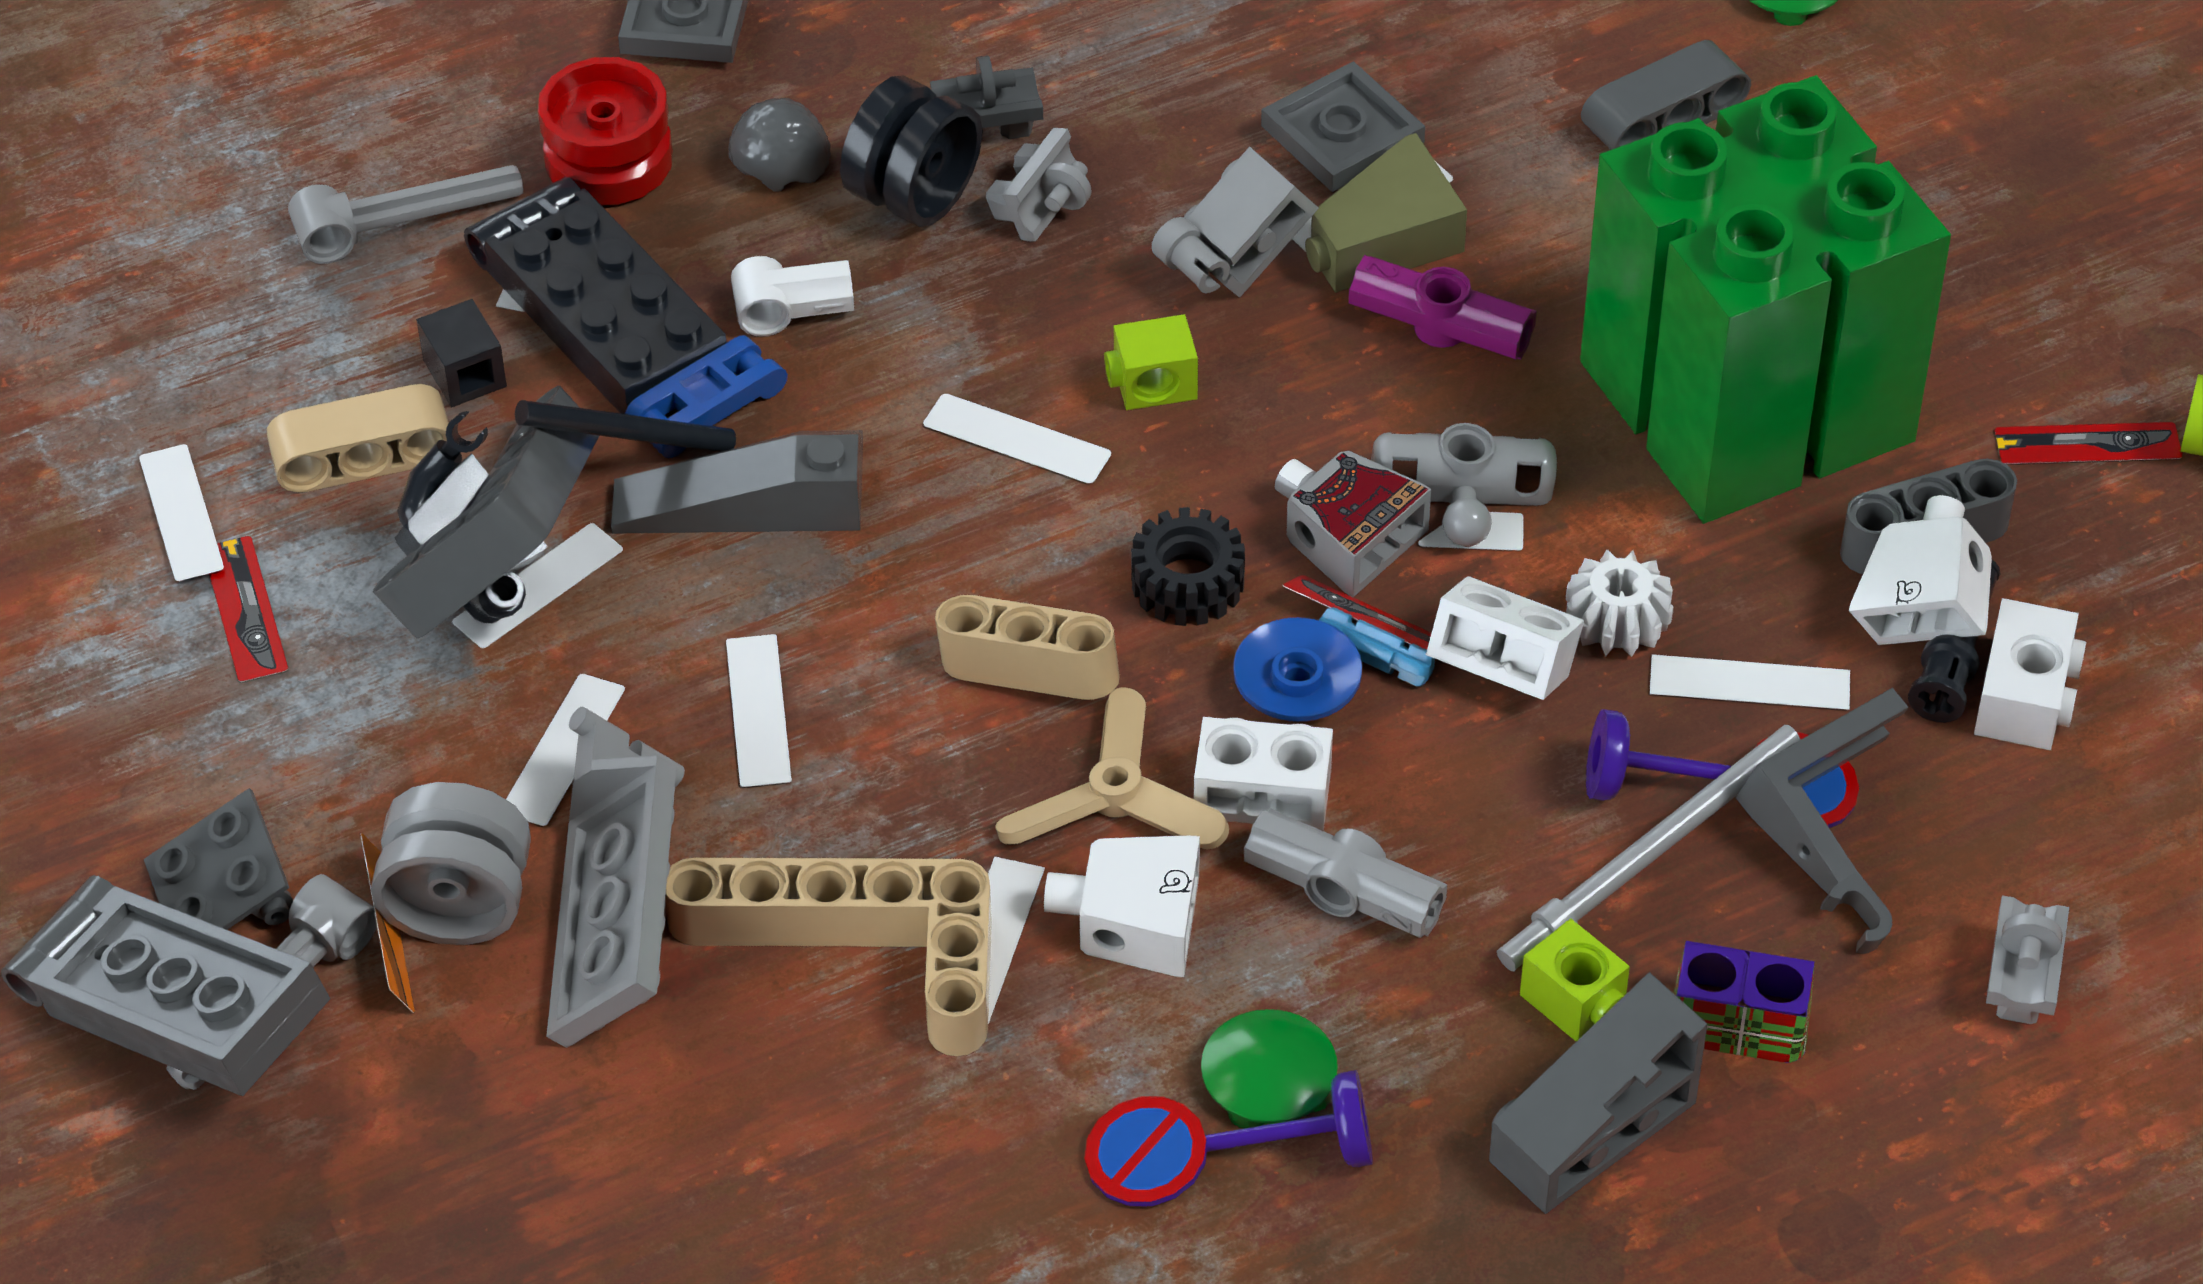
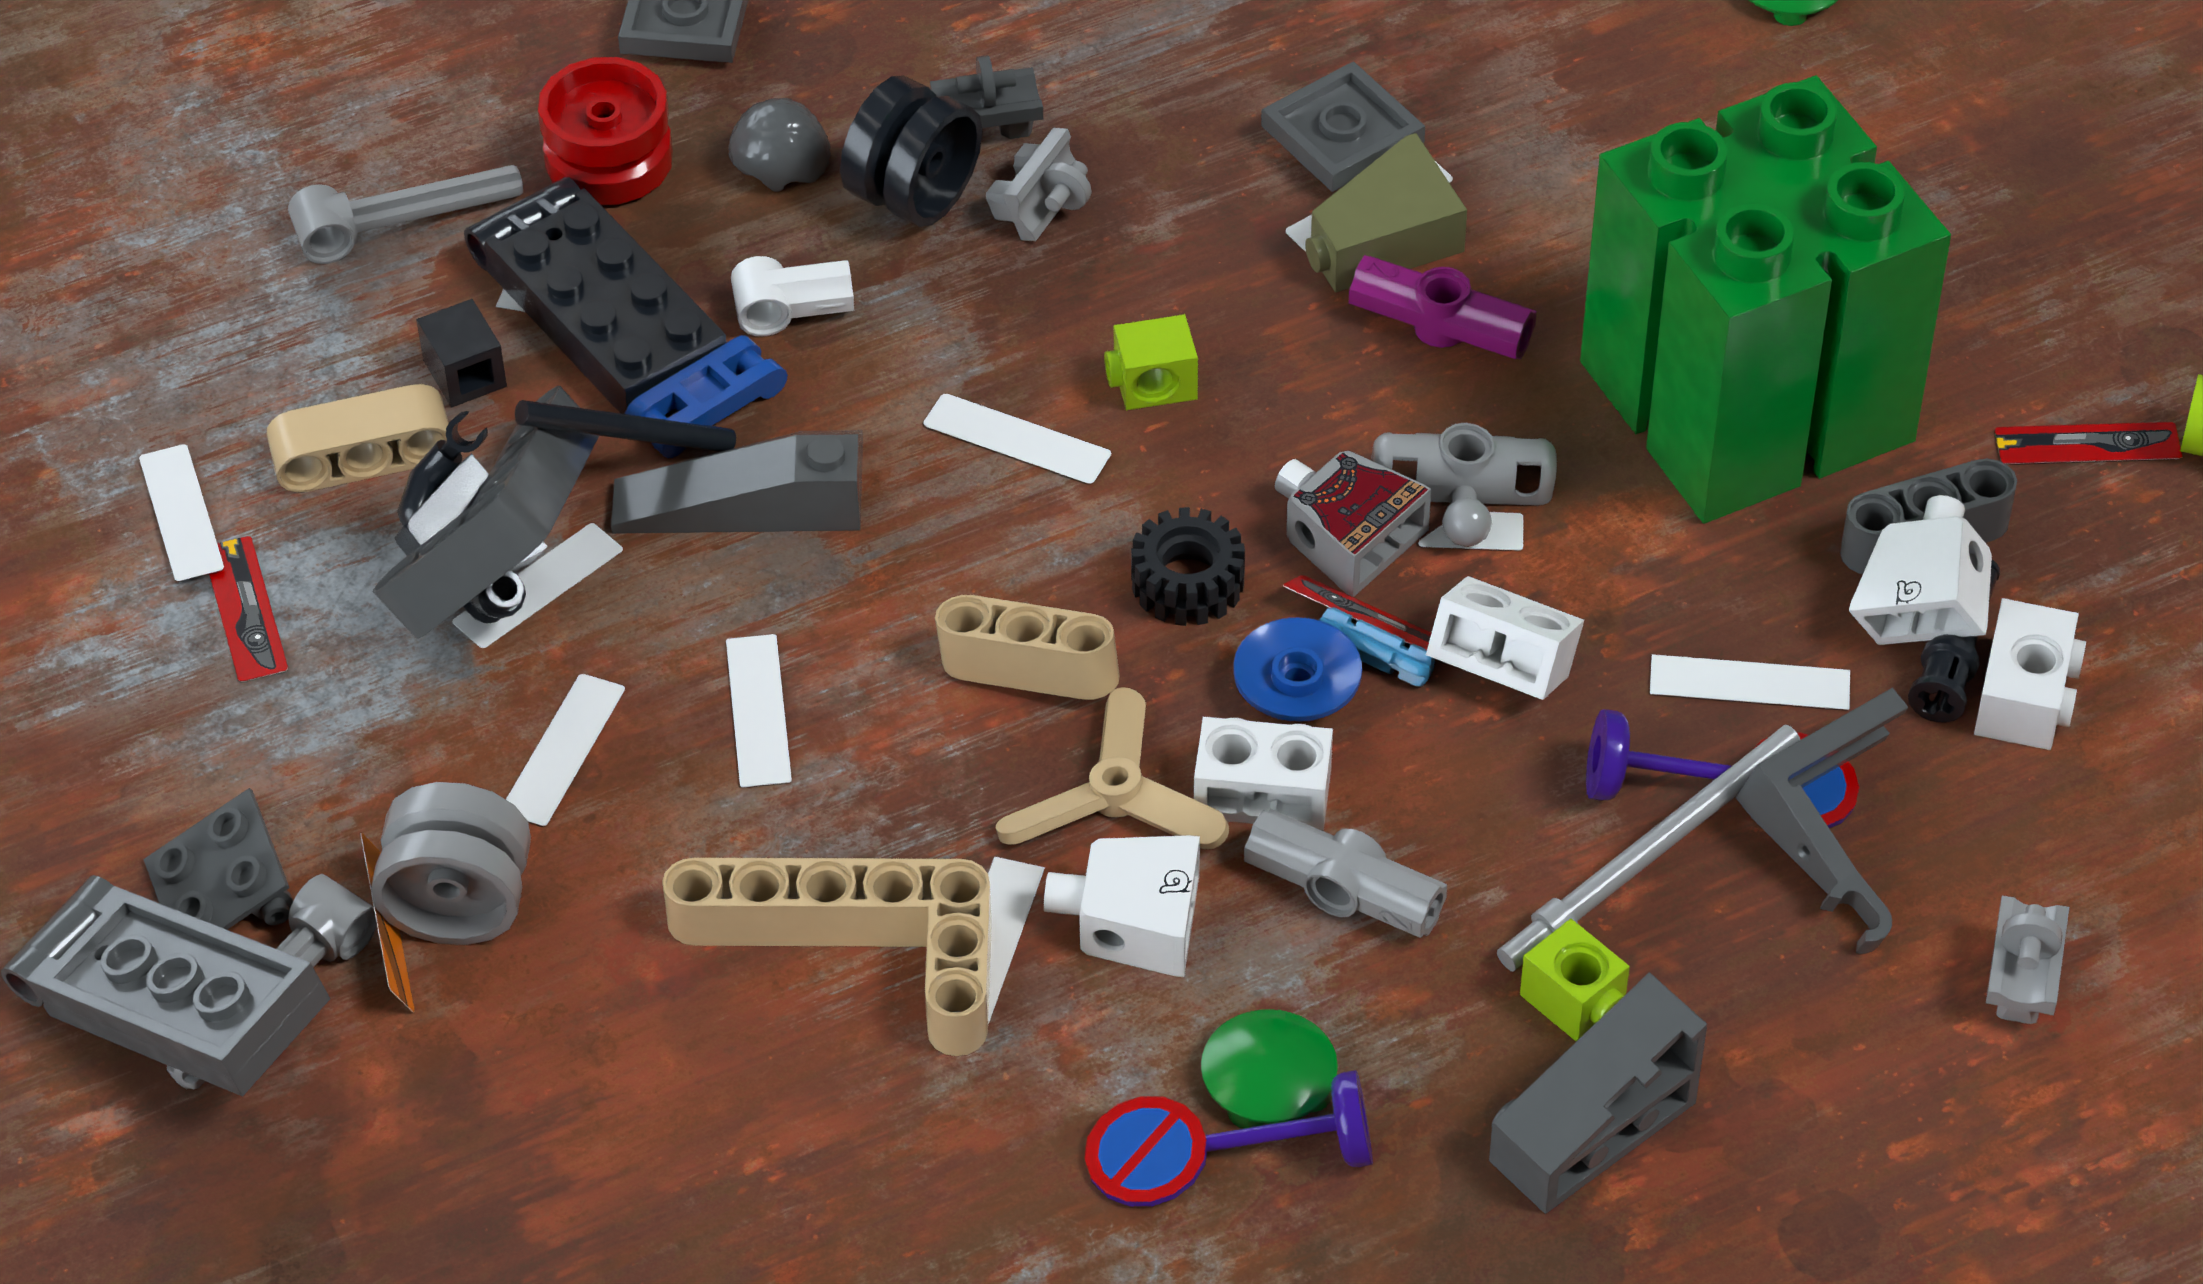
(611, 879): light grey hinge -> none
(1235, 226): light grey hinge -> none
(1620, 602): white gear -> none
(1666, 92): dark grey beam -> none
(1747, 976): piece -> none

